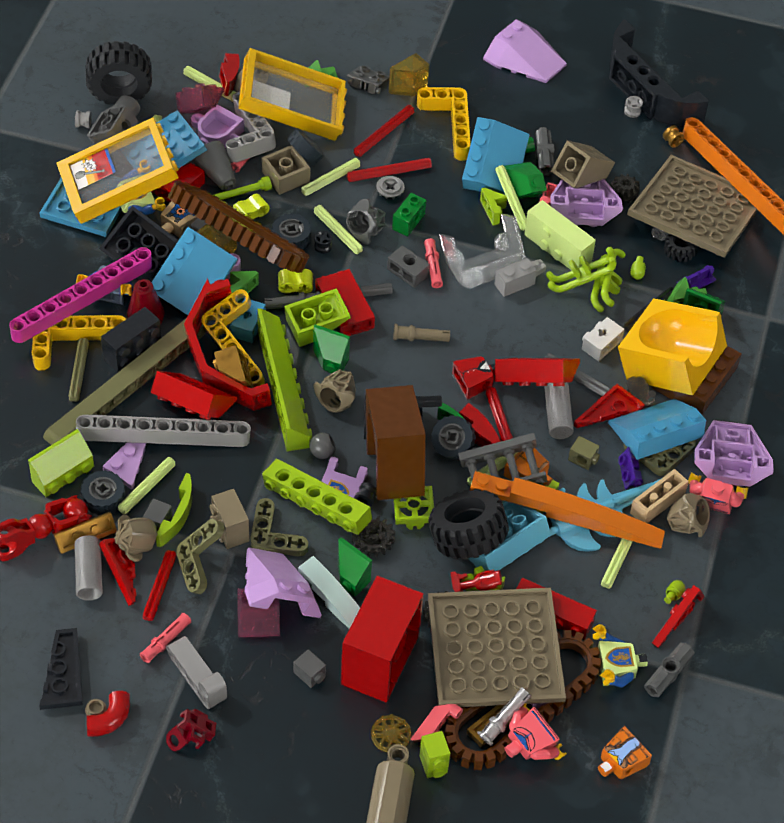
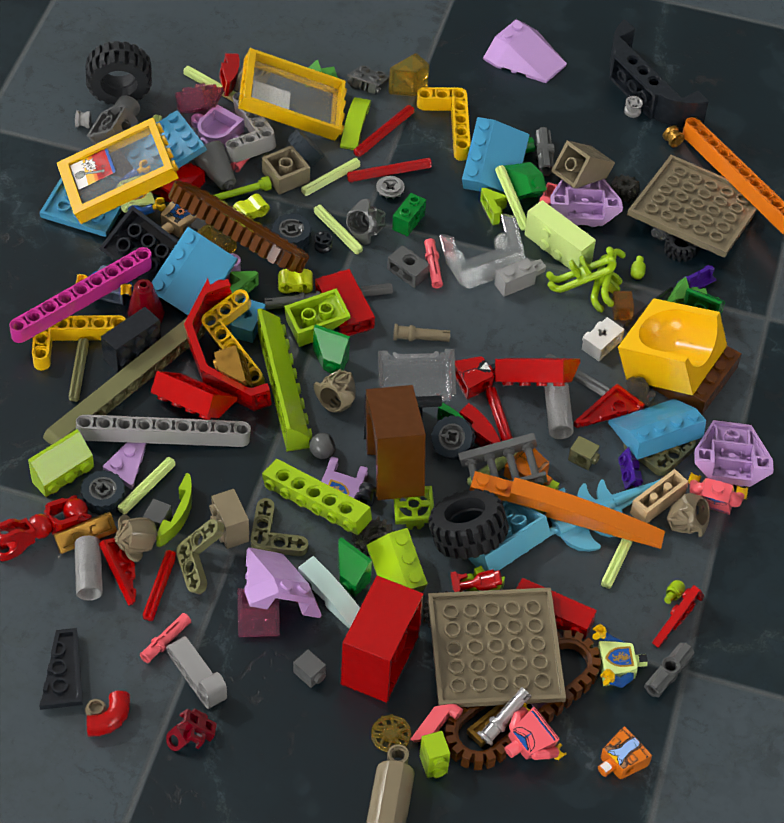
(354, 123): none -> lime slope
(397, 560): none -> lime slope
(428, 373): none -> clear windscreen
(623, 305): none -> clear orange brick

